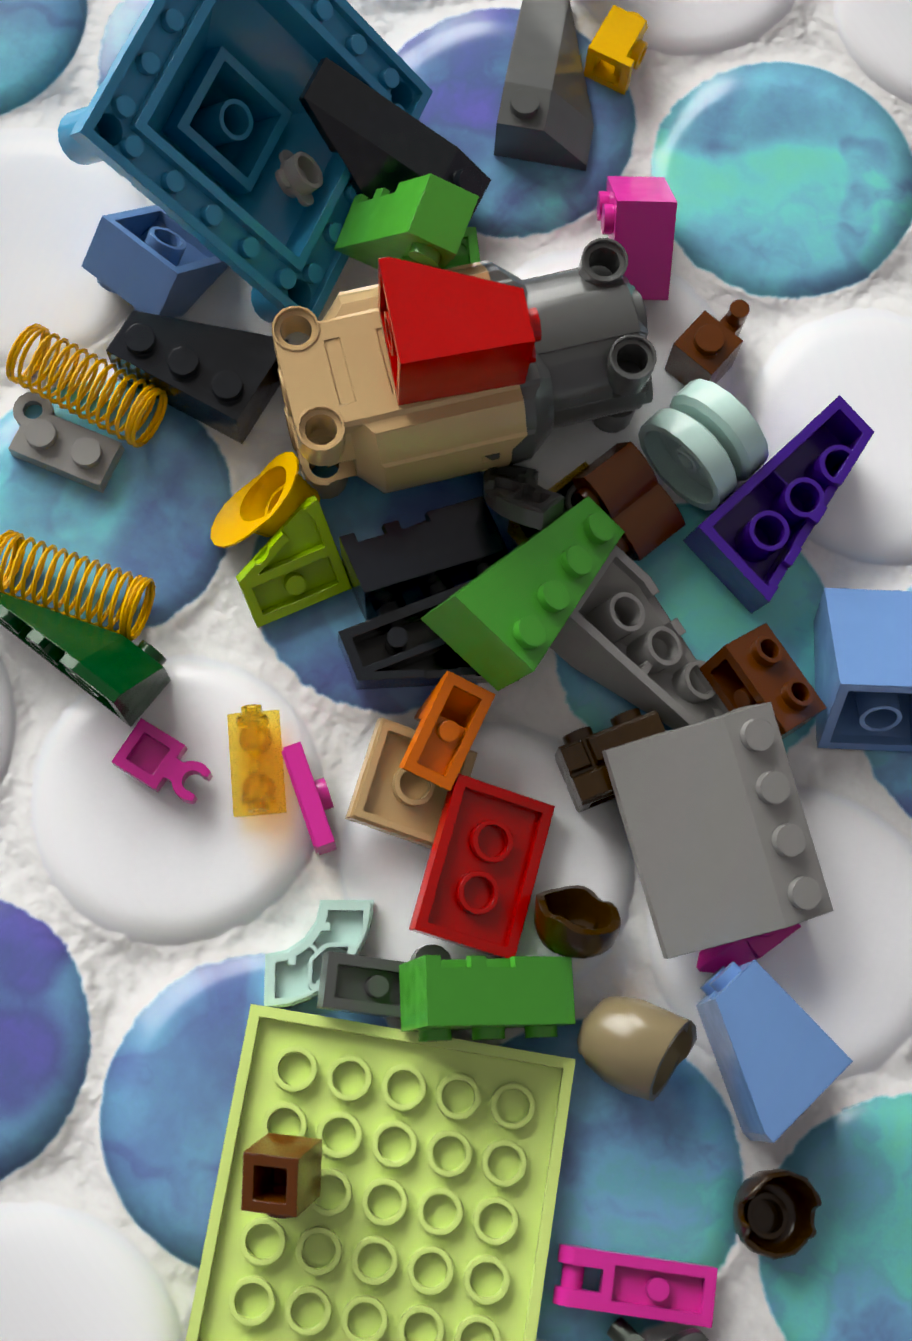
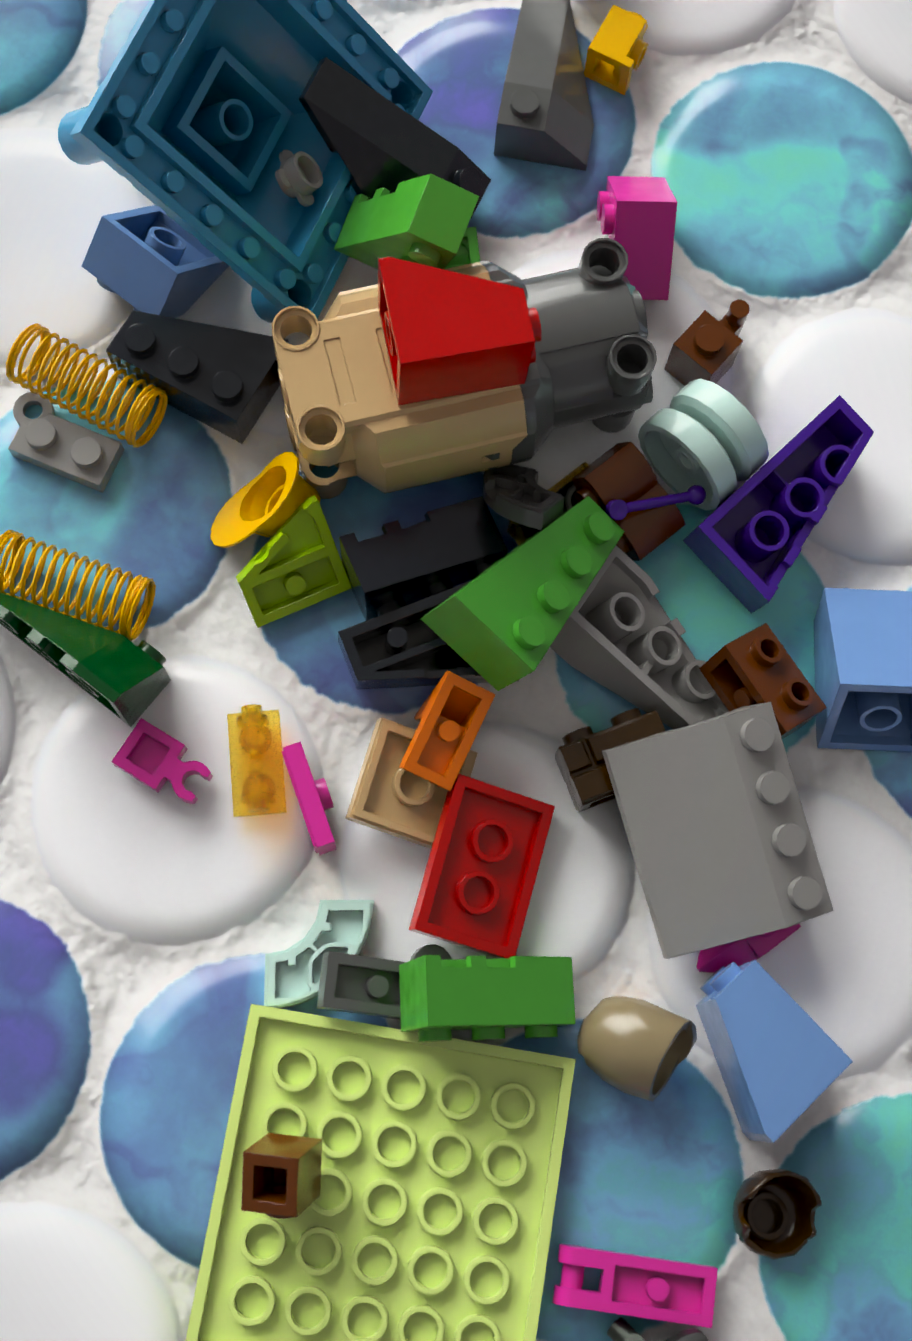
(575, 922): dark brown helmet -> none
(618, 508): none -> dark purple hinge

